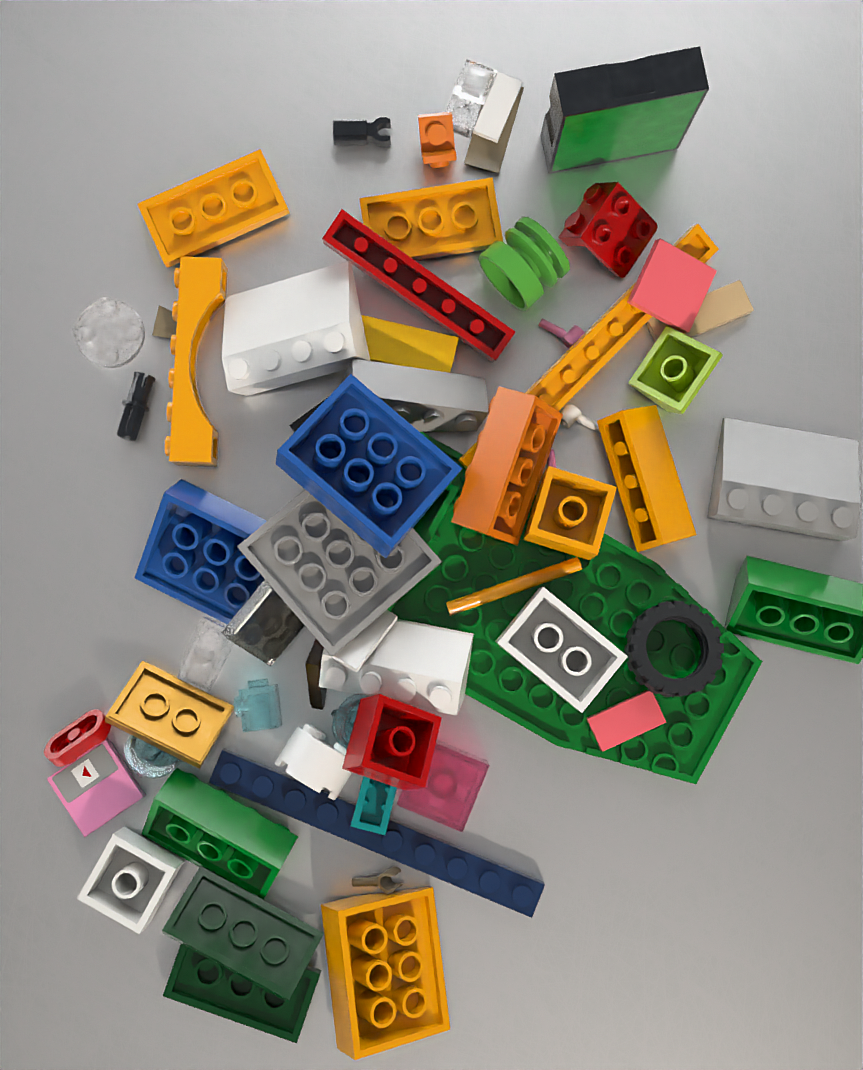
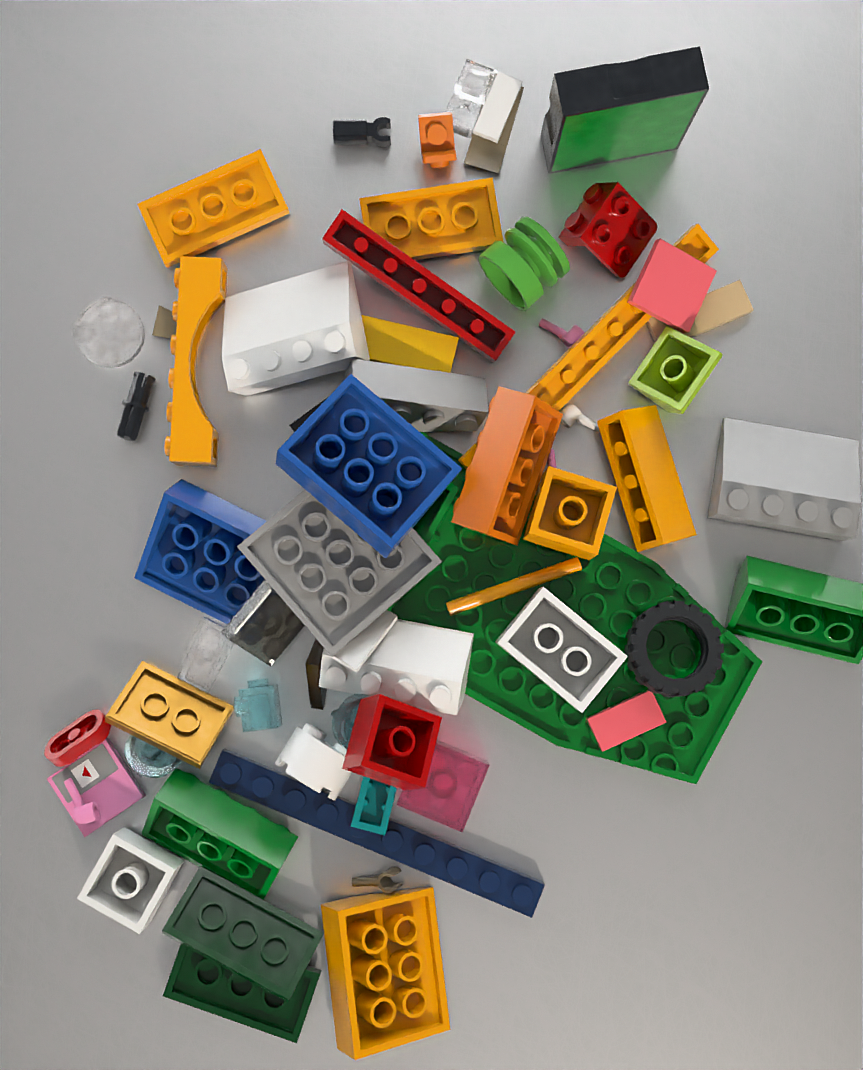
(82, 812): none -> bright pink hand

